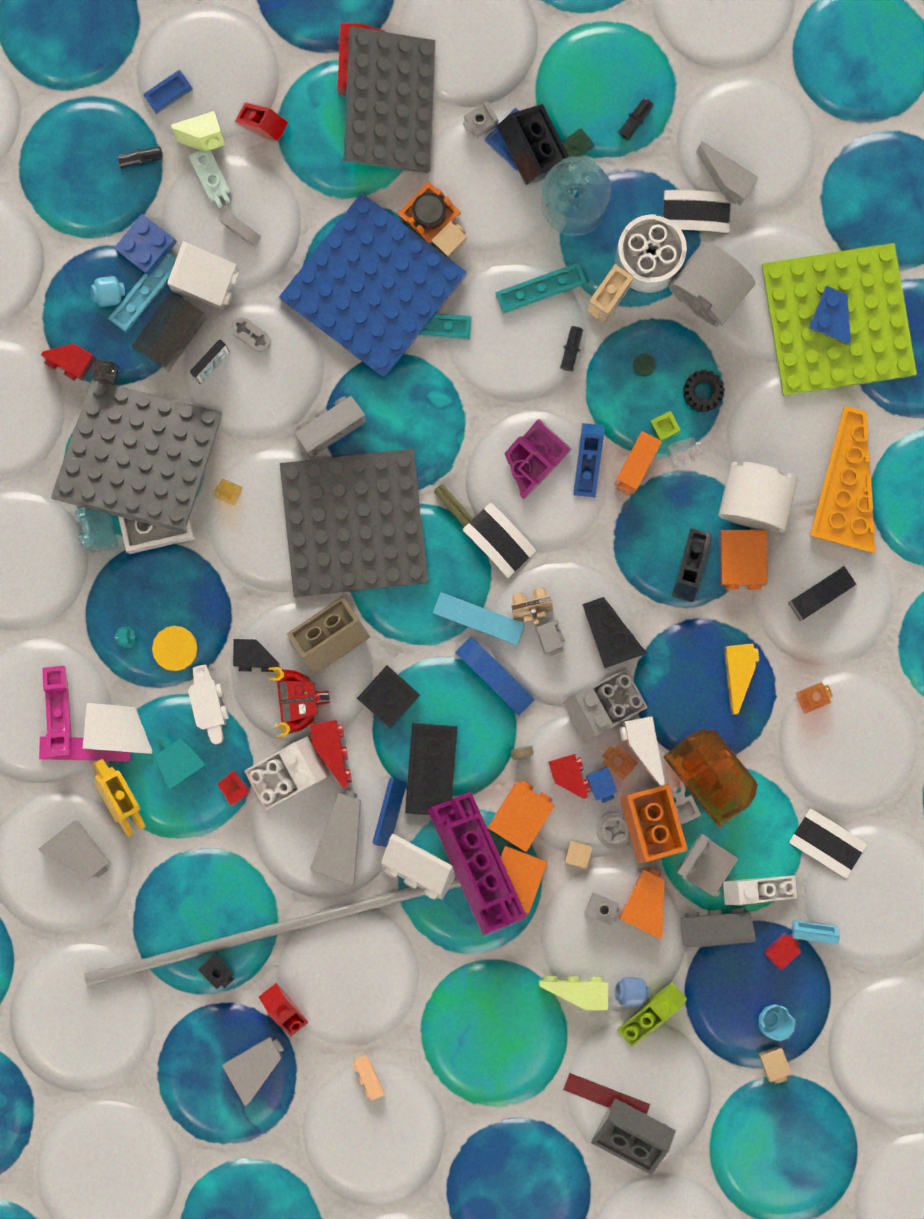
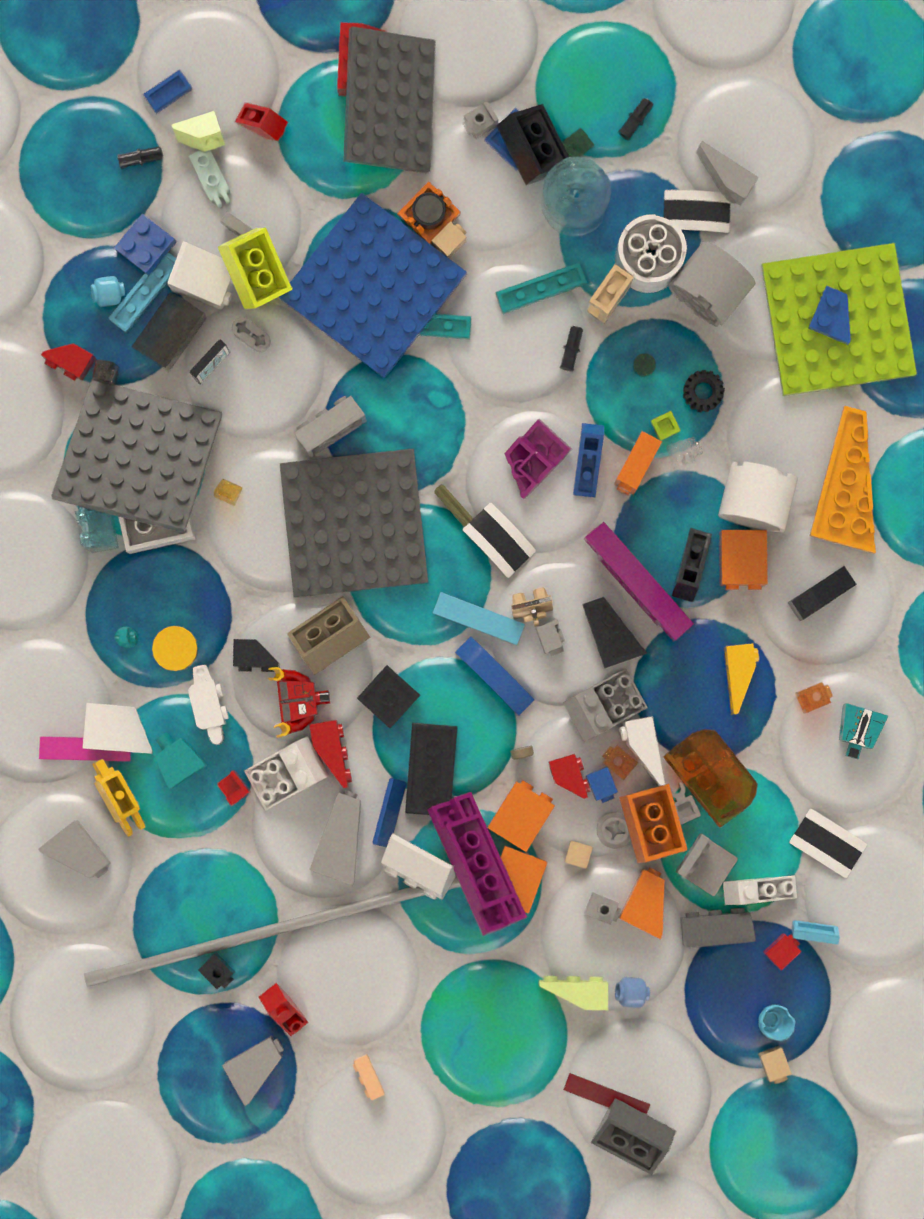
(57, 711): dark pink slope -> none
(255, 268): none -> neon yellow brick
(638, 581): none -> magenta slope
(652, 1014): lime slope -> none
(860, 728): none -> teal torso

